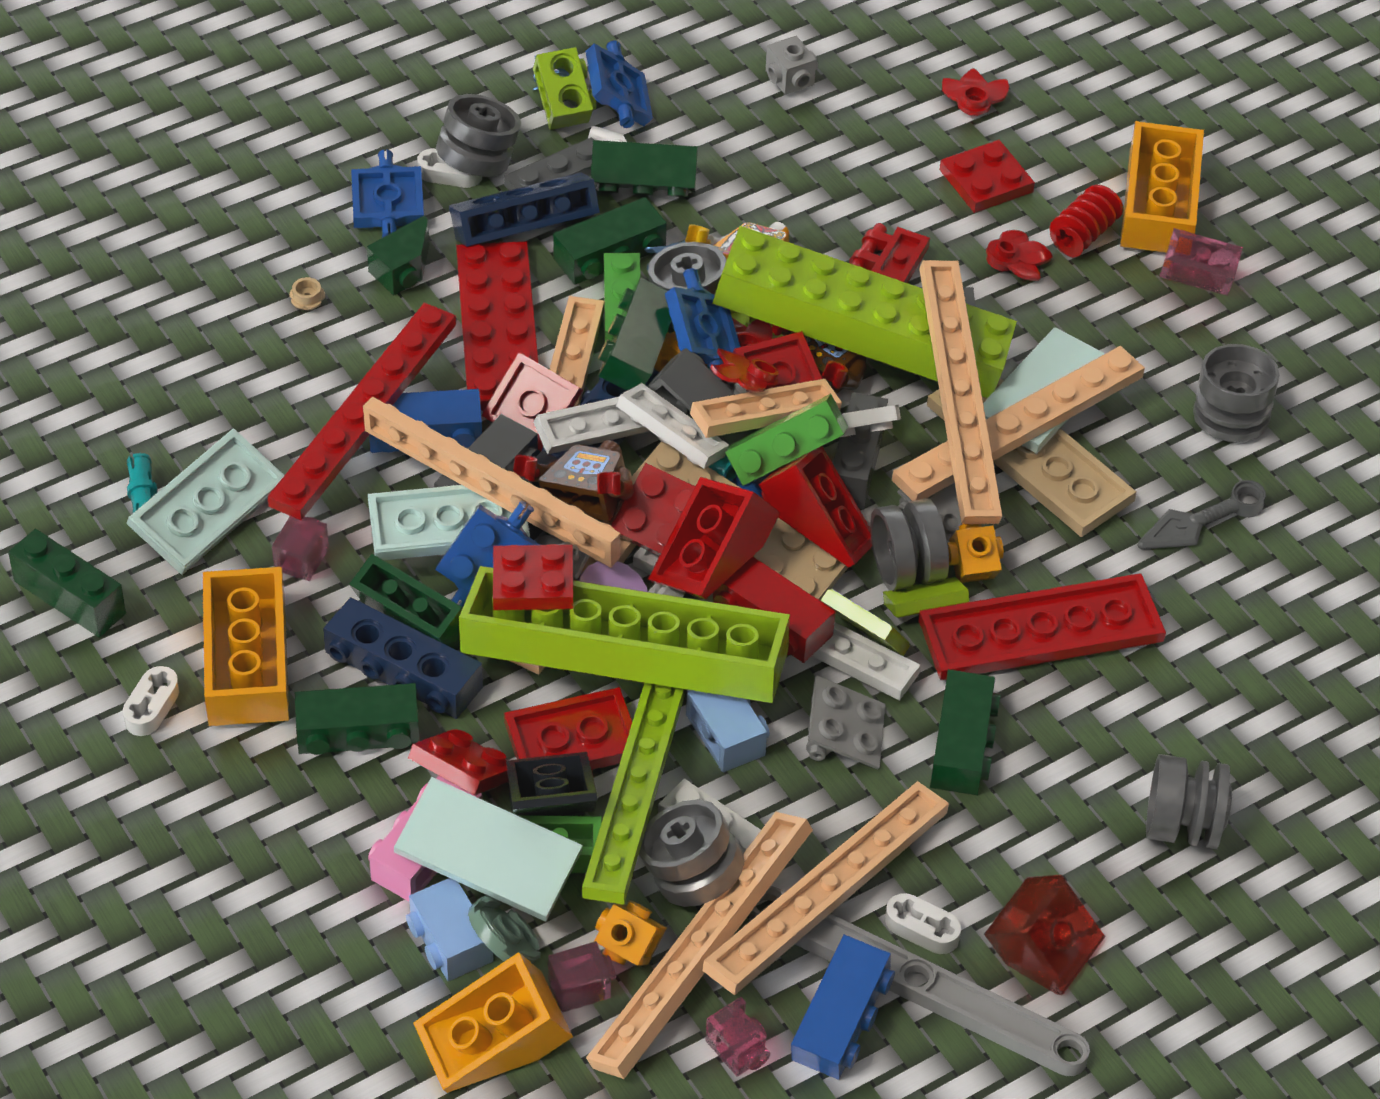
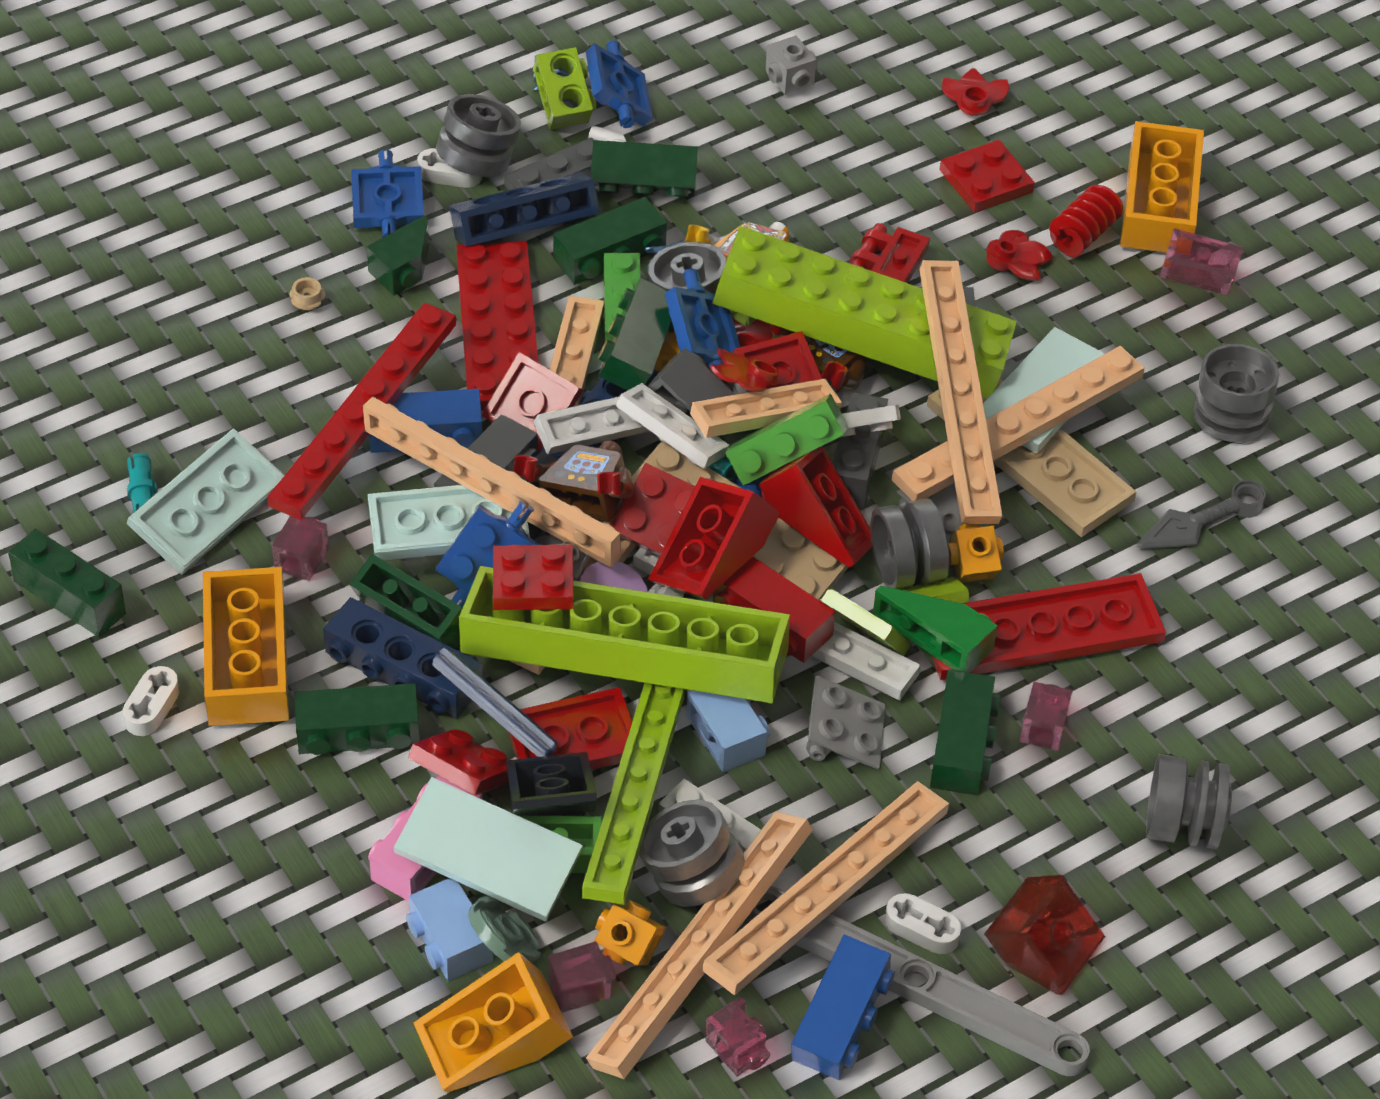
(494, 703): none -> axle
(939, 626): none -> green slope
(1046, 715): none -> clear pink brick

